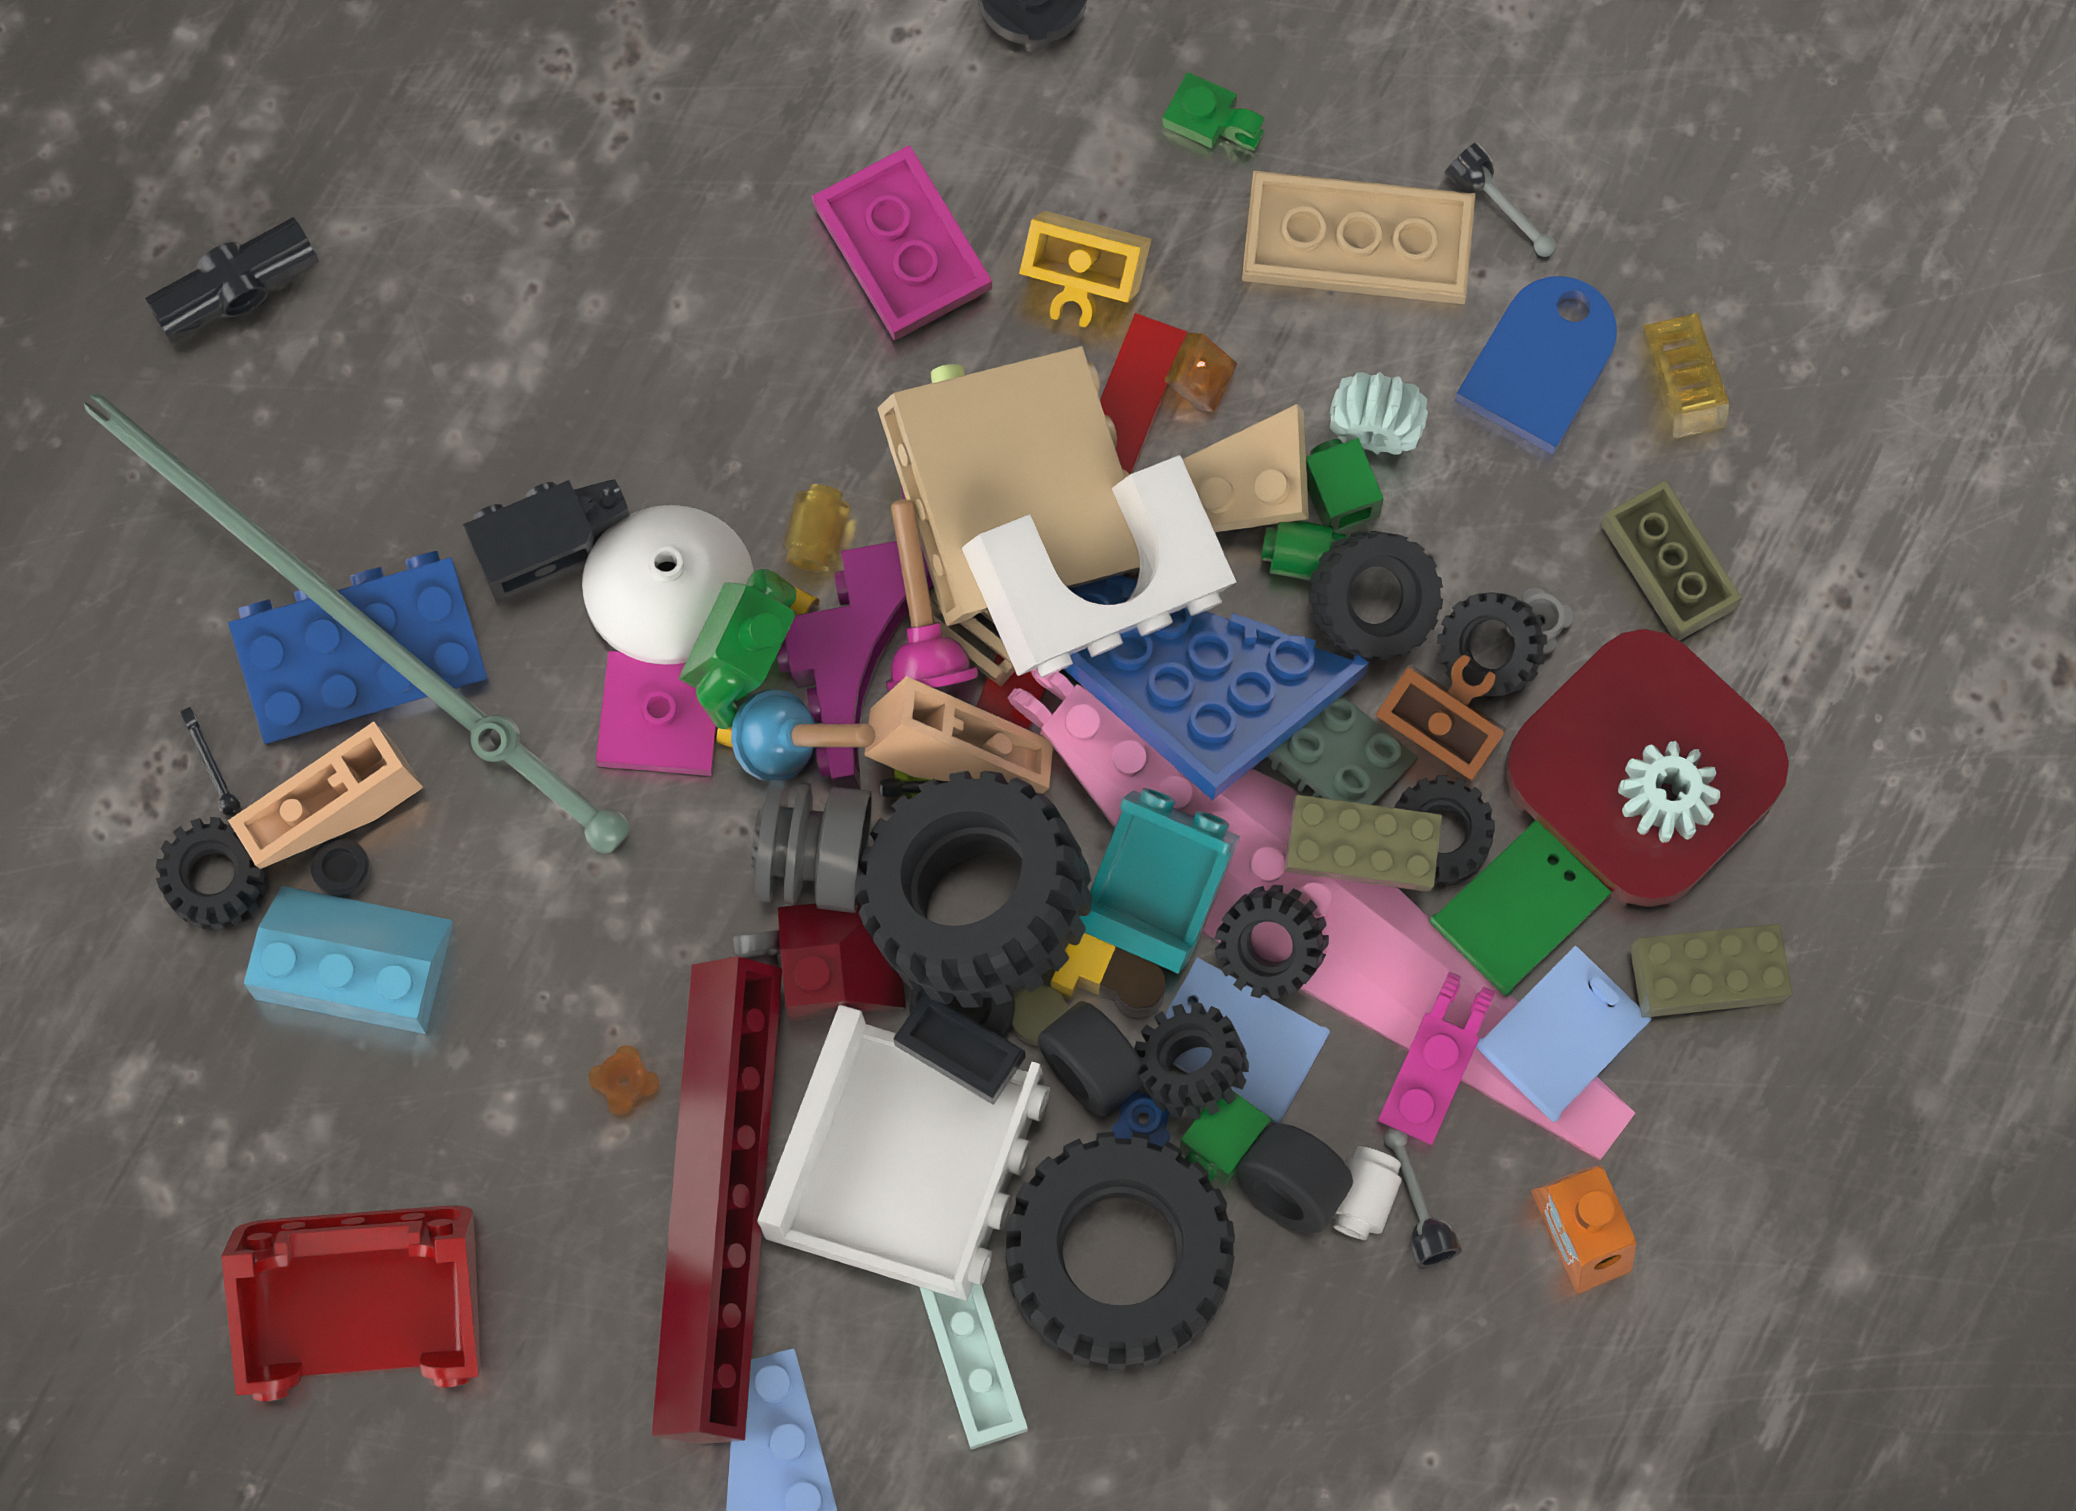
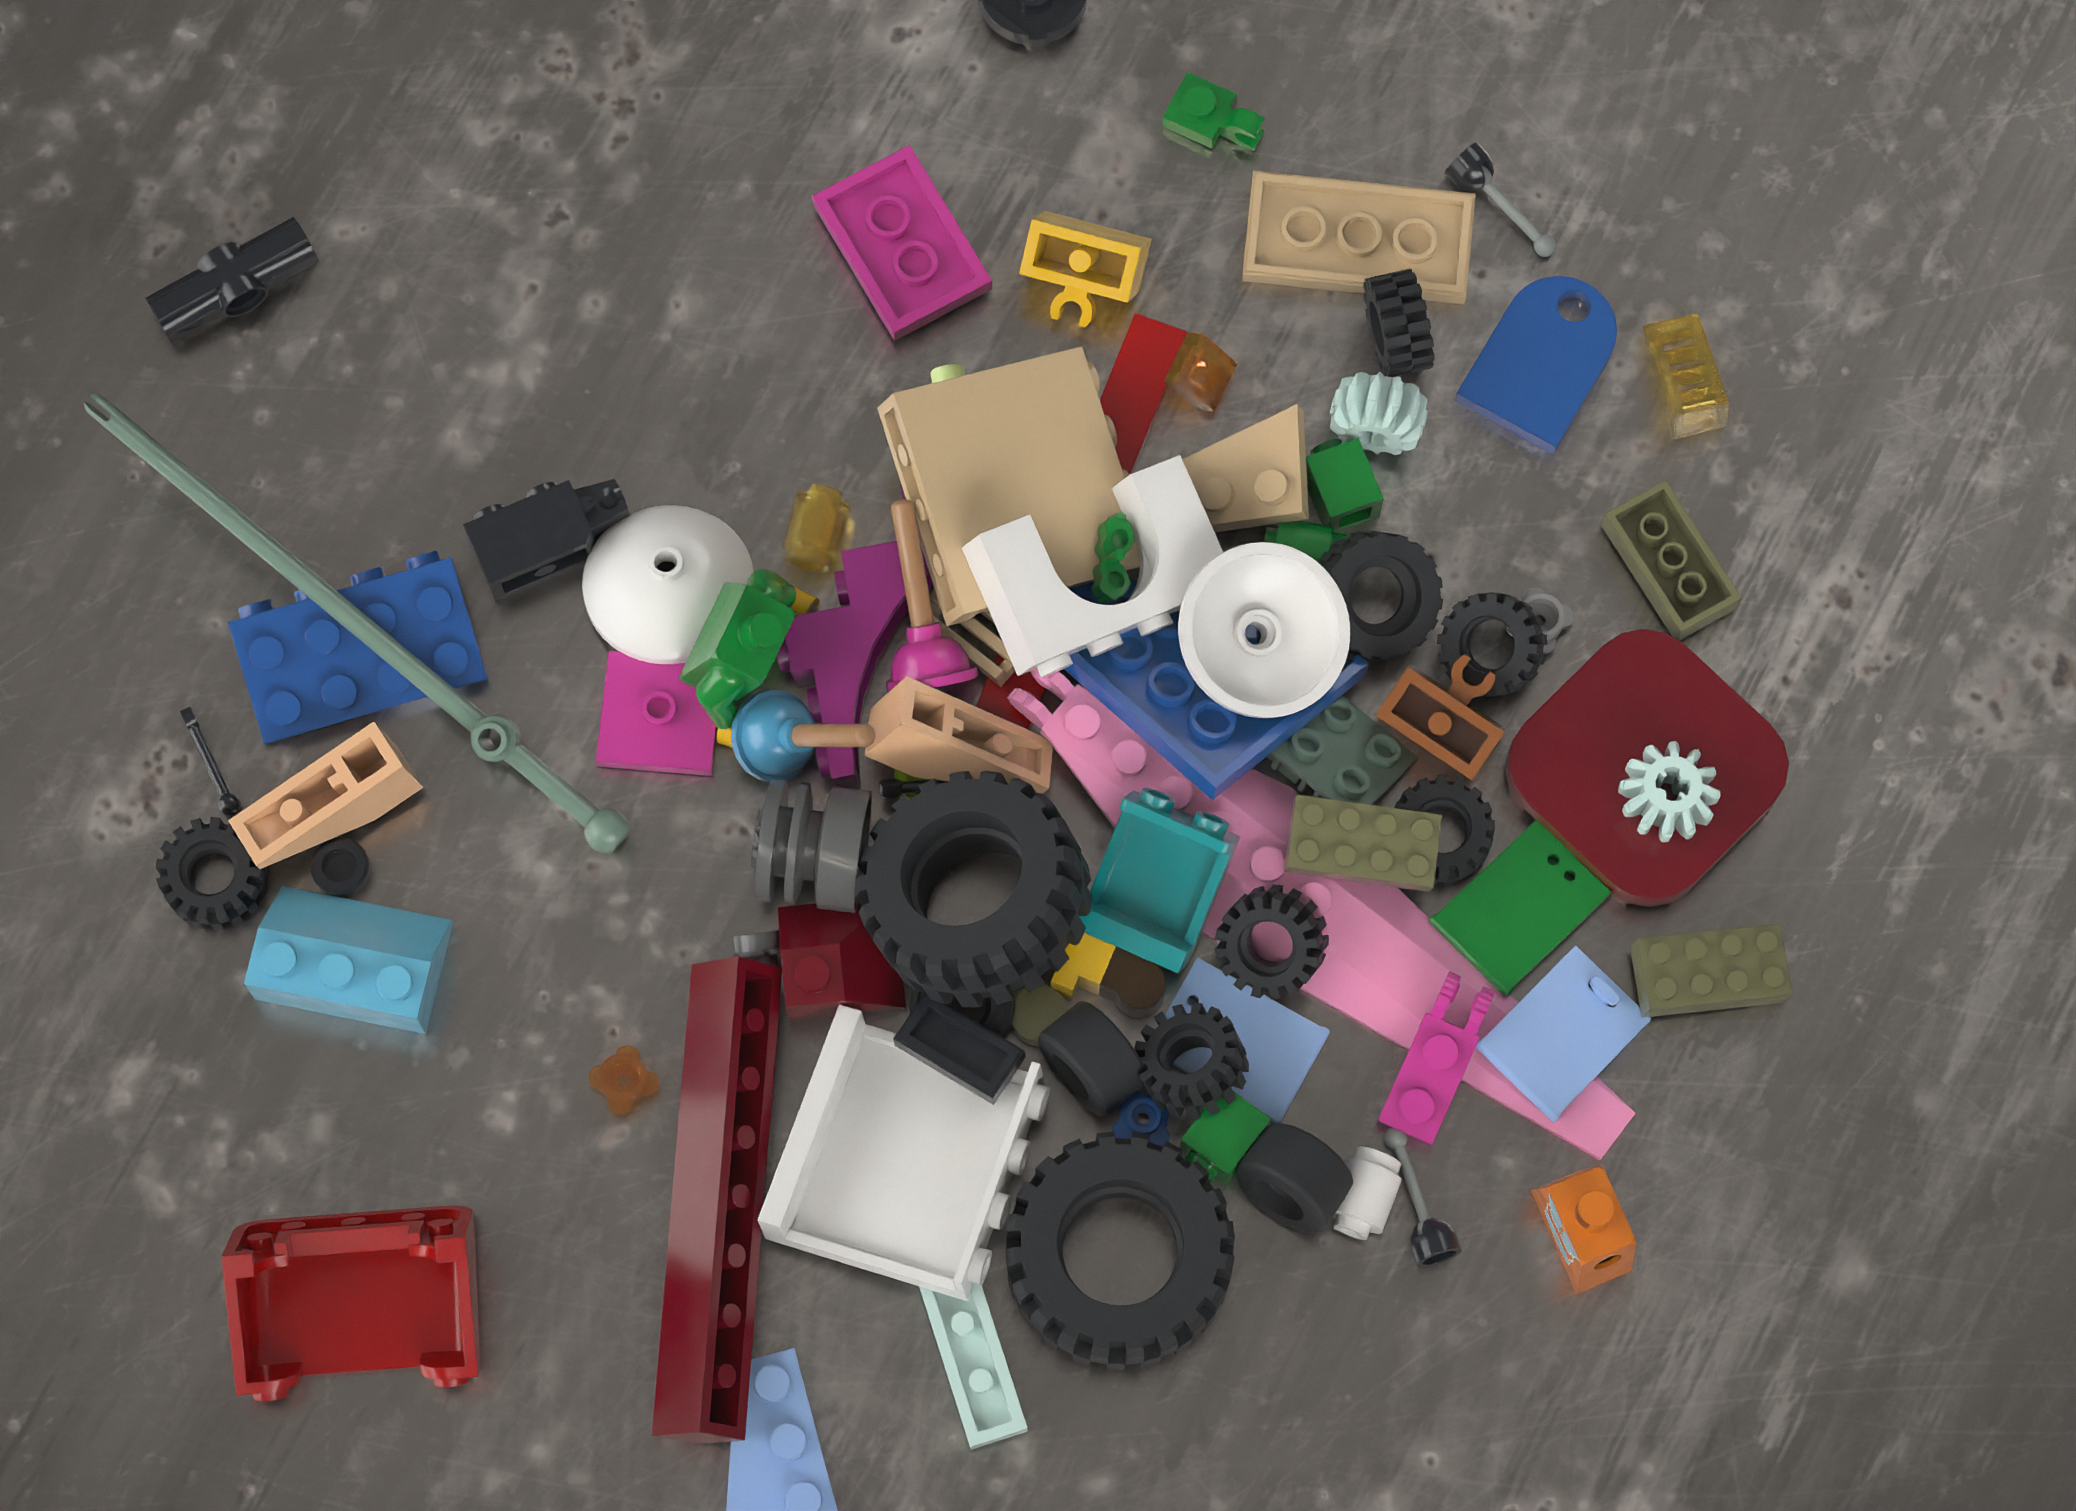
(1114, 542): none -> green piece
(1299, 622): none -> white dish
(1398, 323): none -> black tyre

